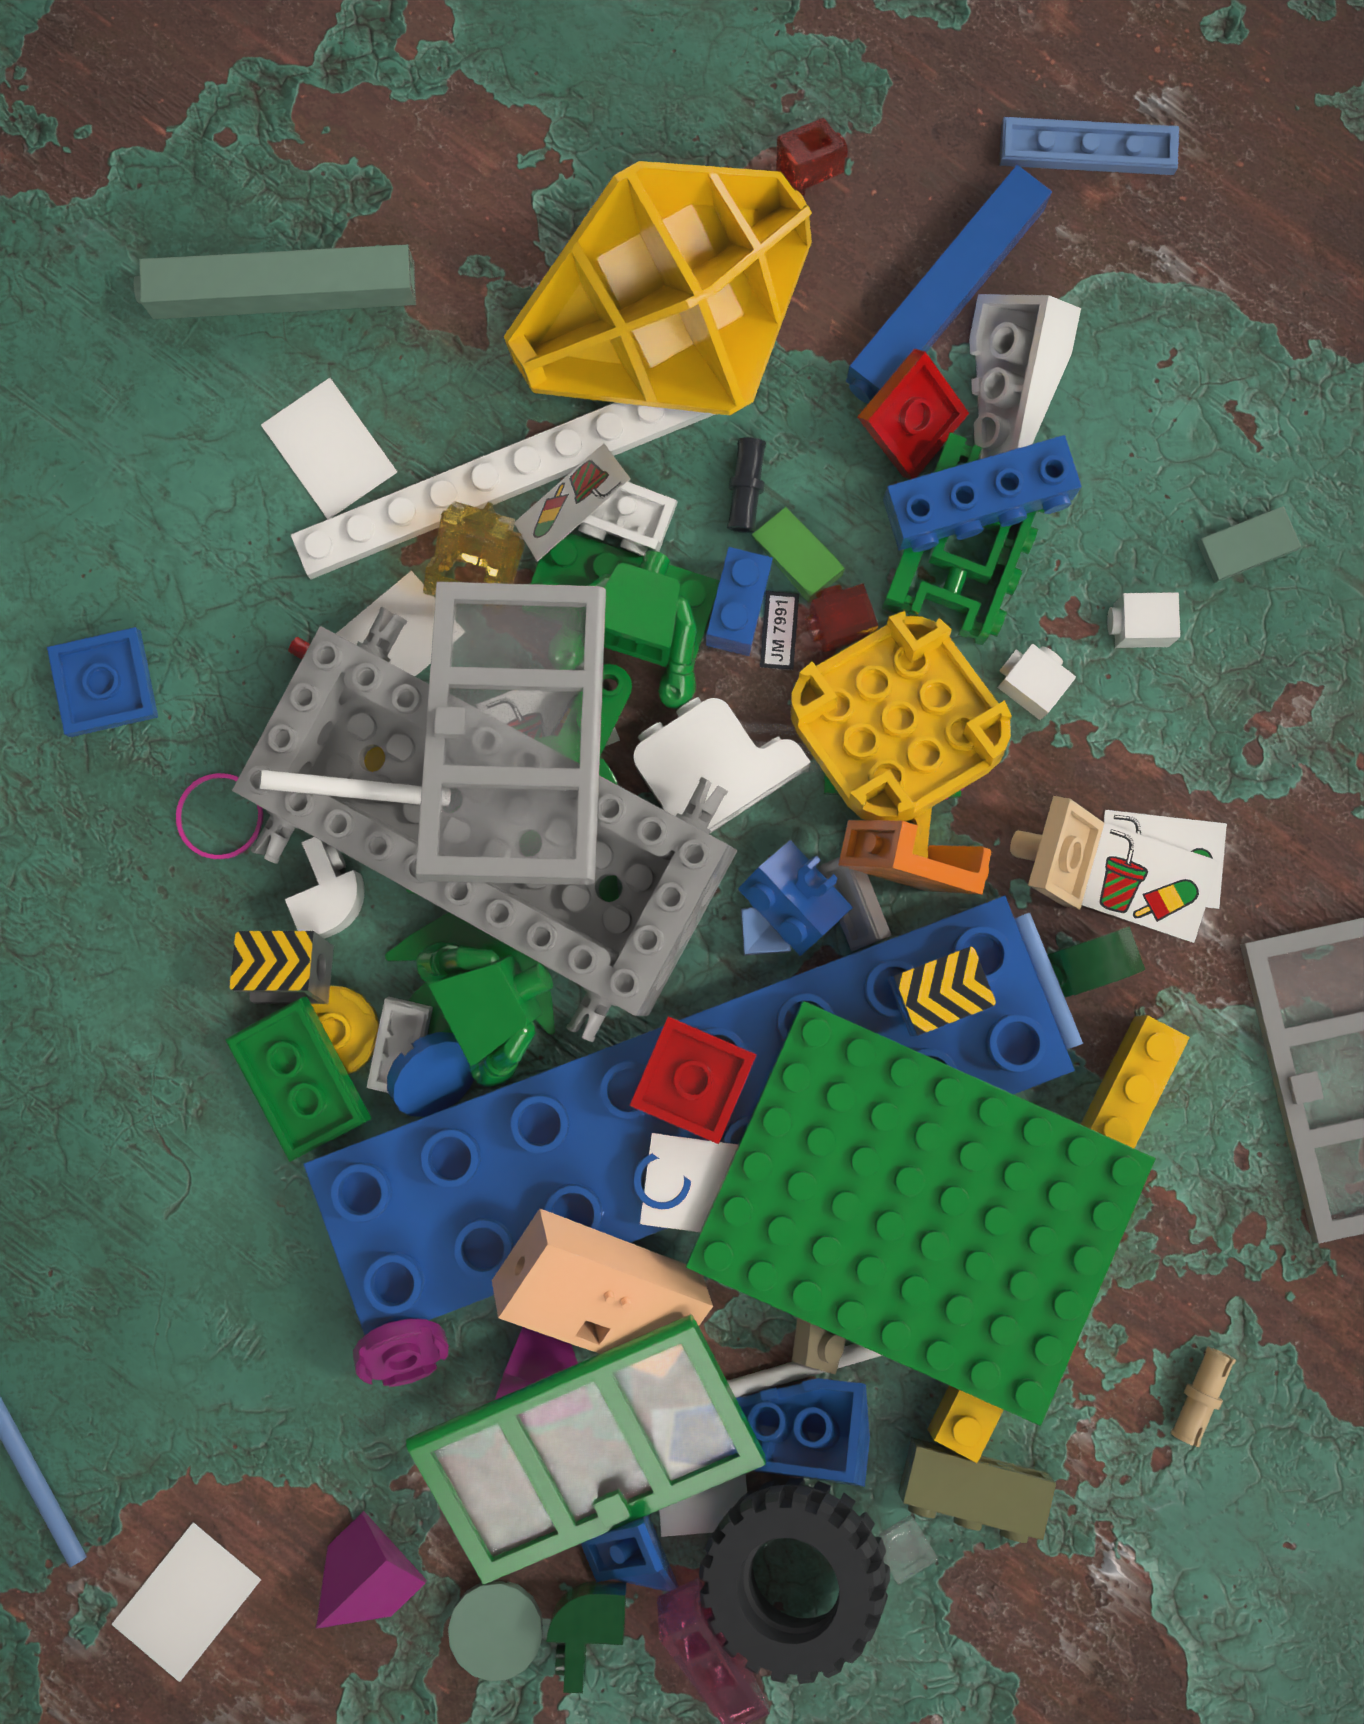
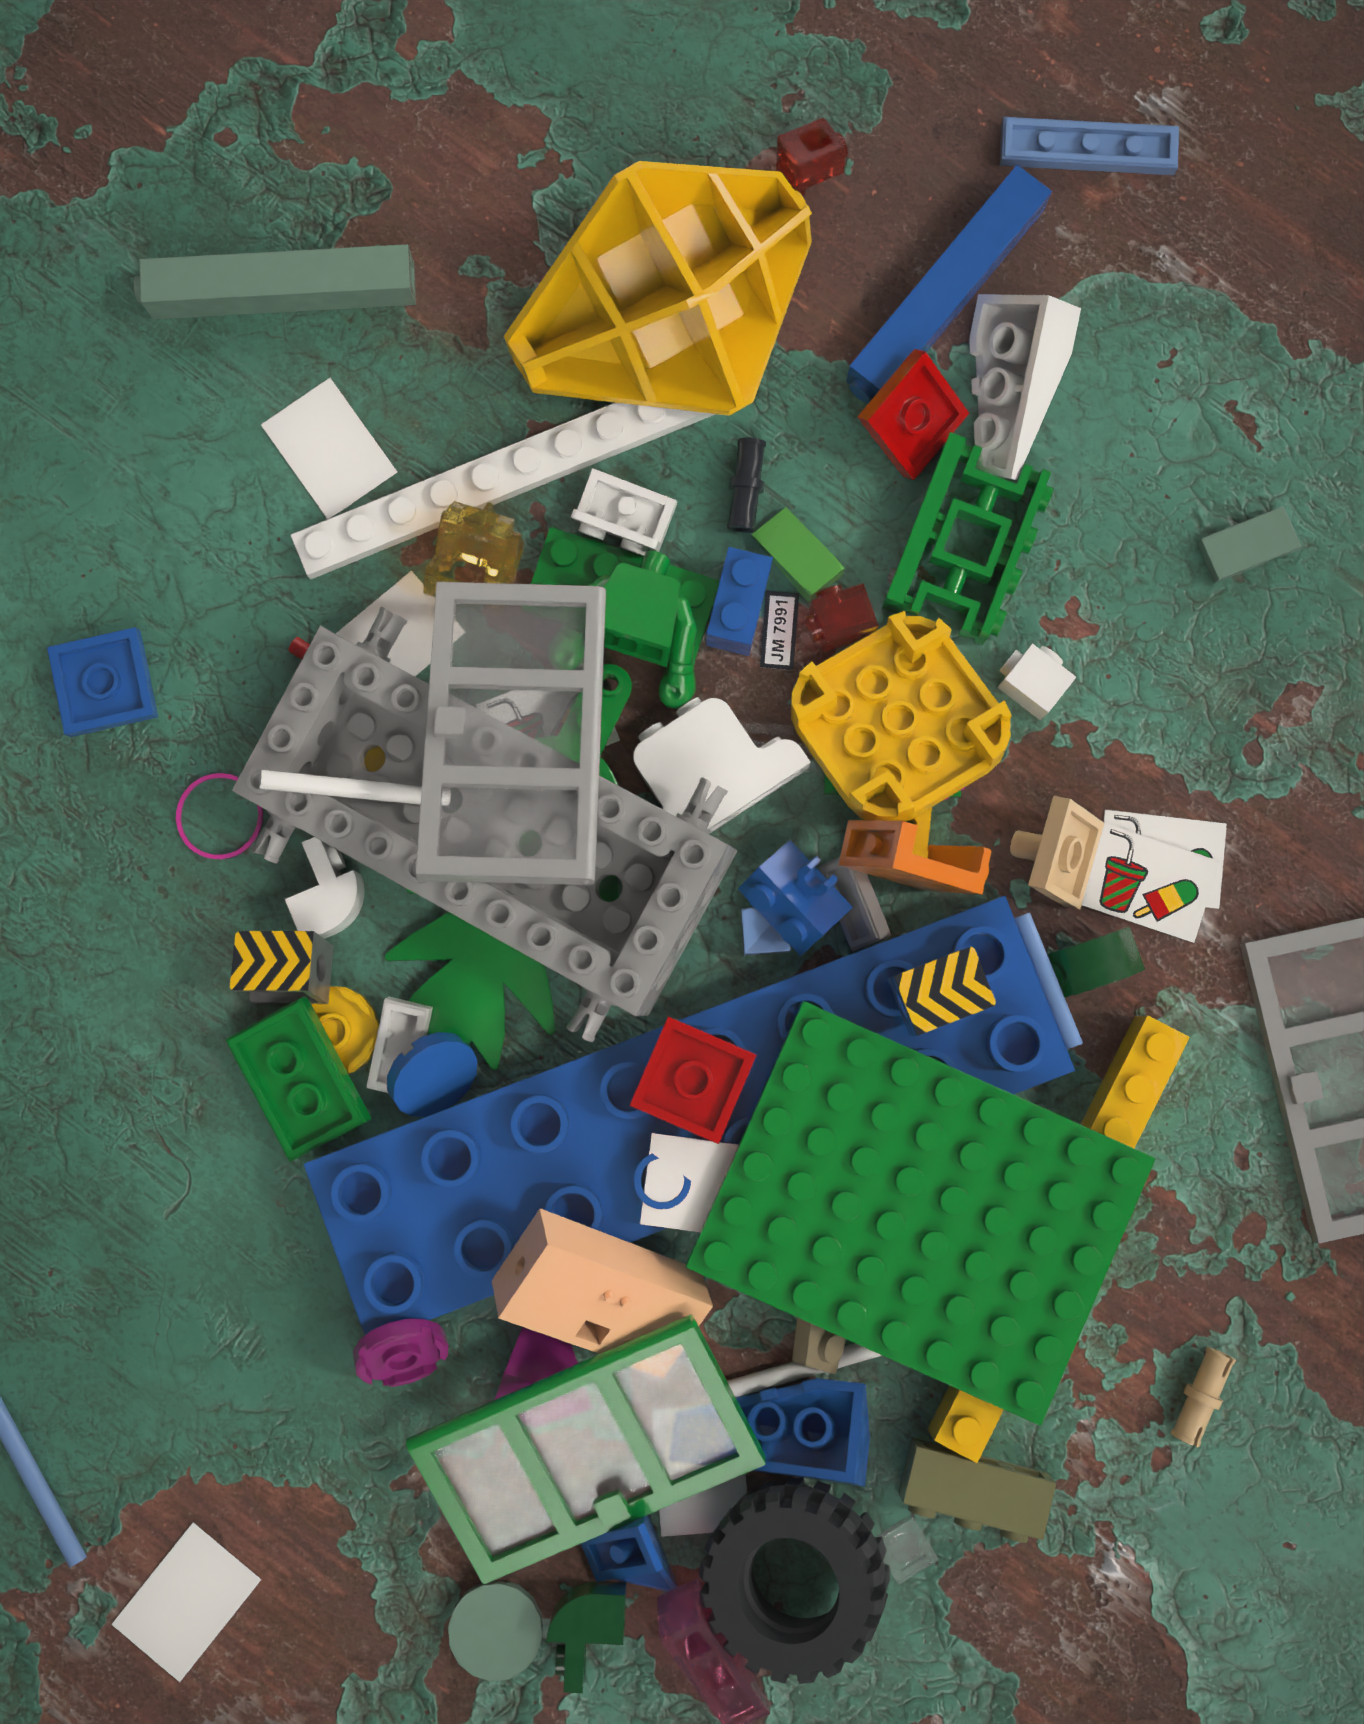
(364, 1576): magenta slope -> none
(485, 1004): green torso -> none
(571, 501): white sticker -> none
(981, 494): blue brick -> none
(1145, 620): white brick -> none

